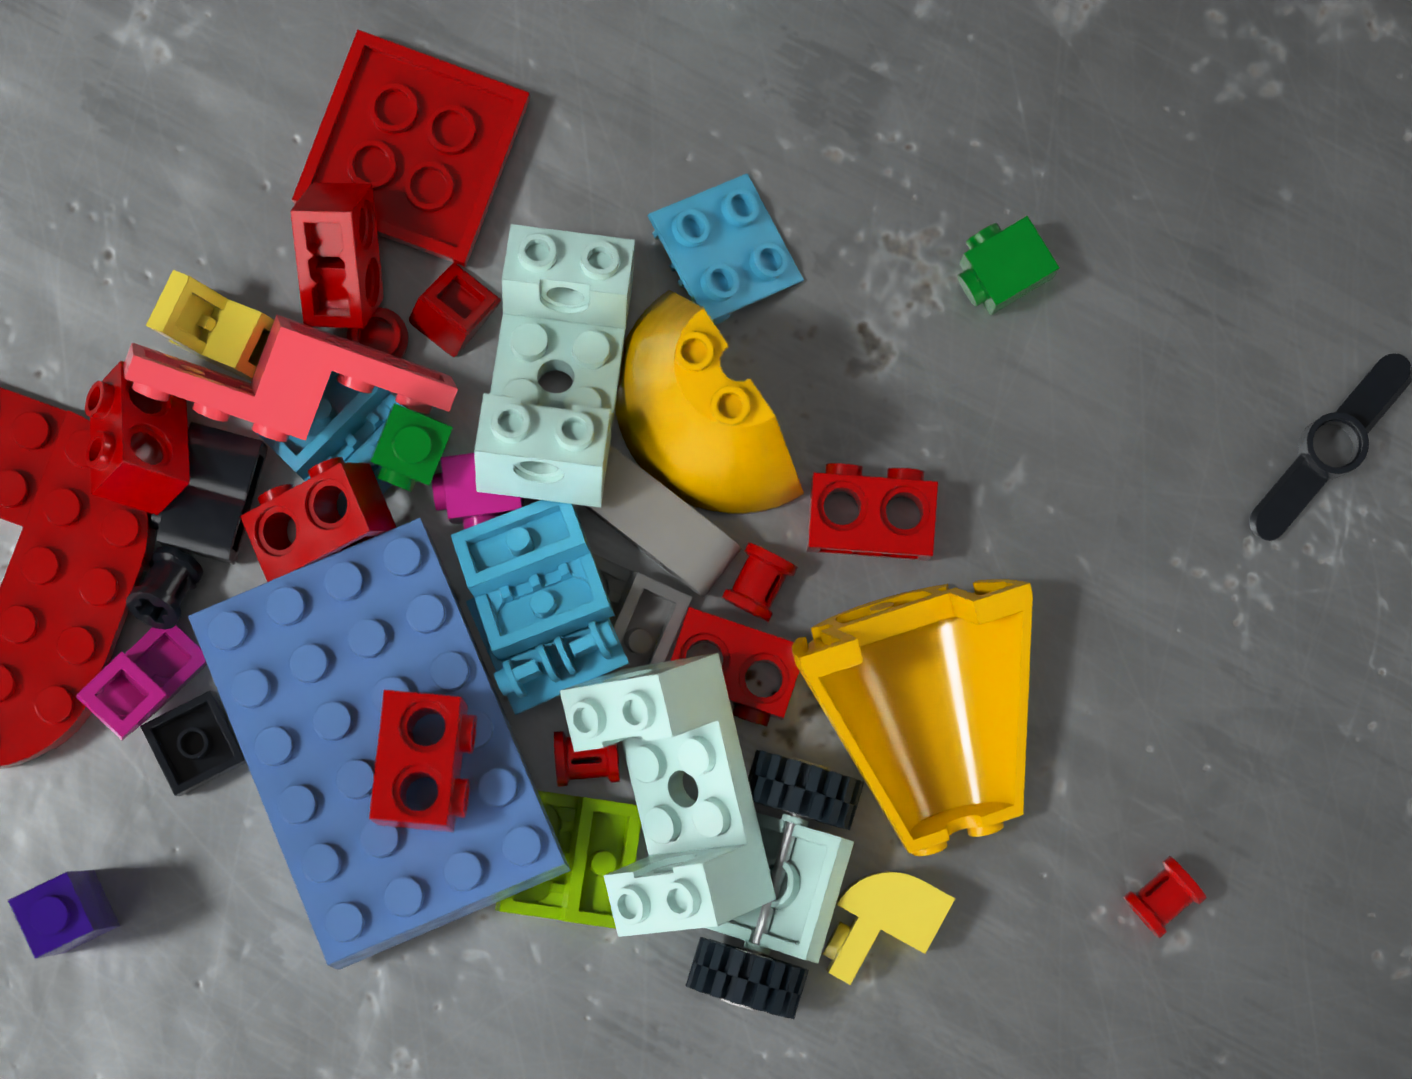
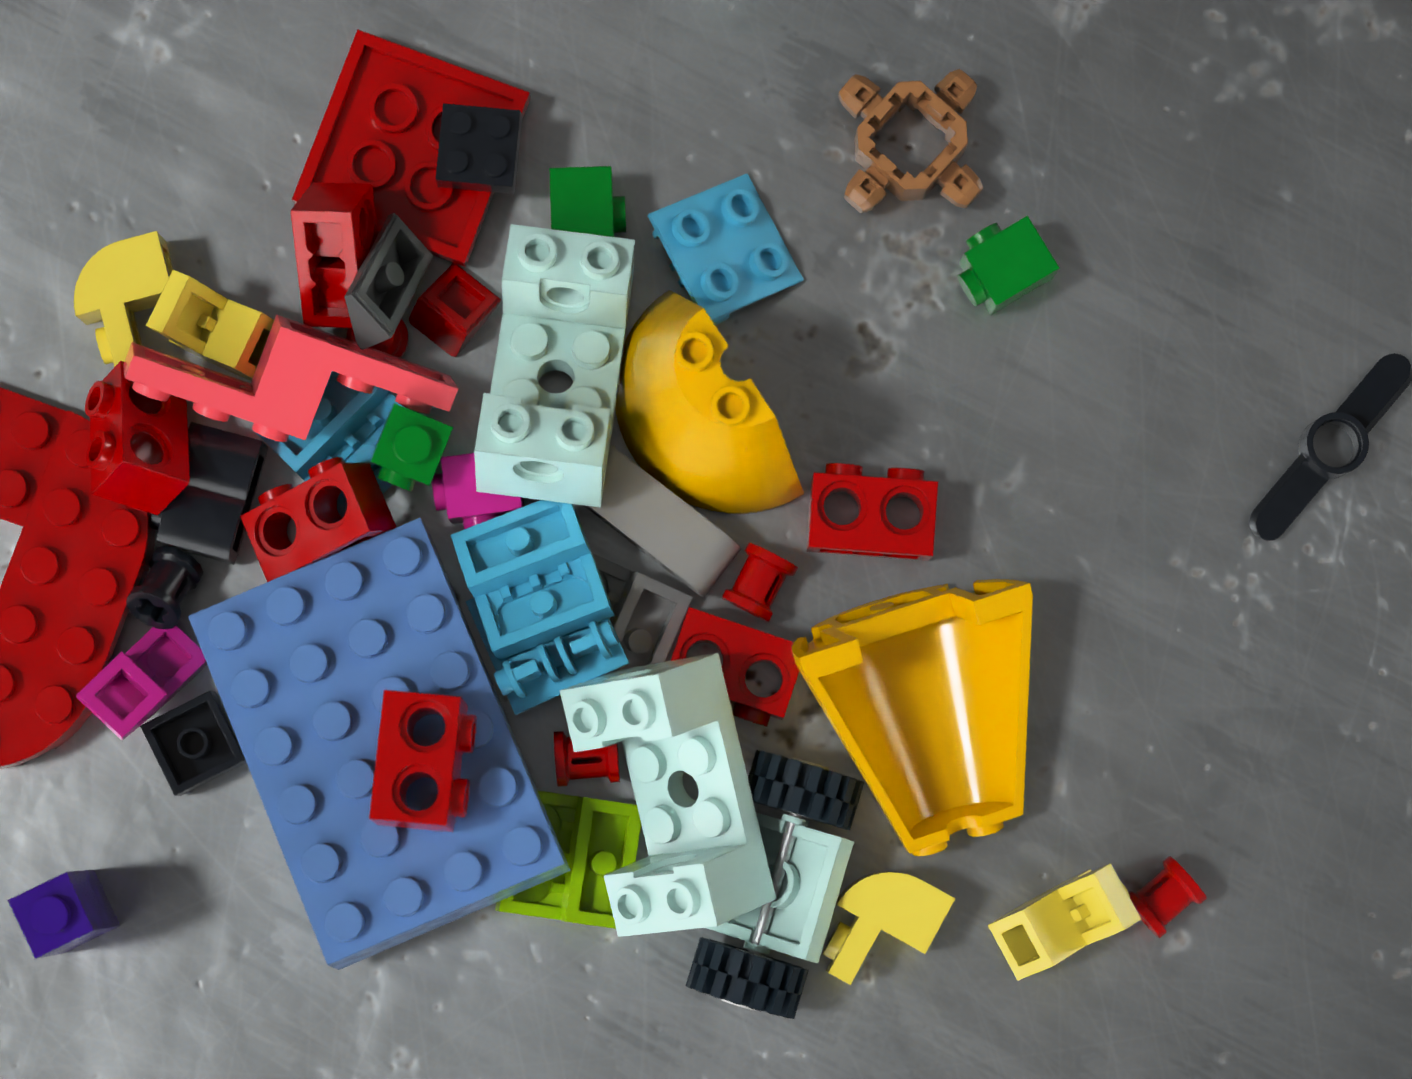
(116, 284): none -> light yellow brick
(386, 282): none -> dark grey slope
(479, 148): none -> black piece
(585, 201): none -> green brick
(952, 94): none -> medium nougat piece
(1064, 921): none -> light yellow brick

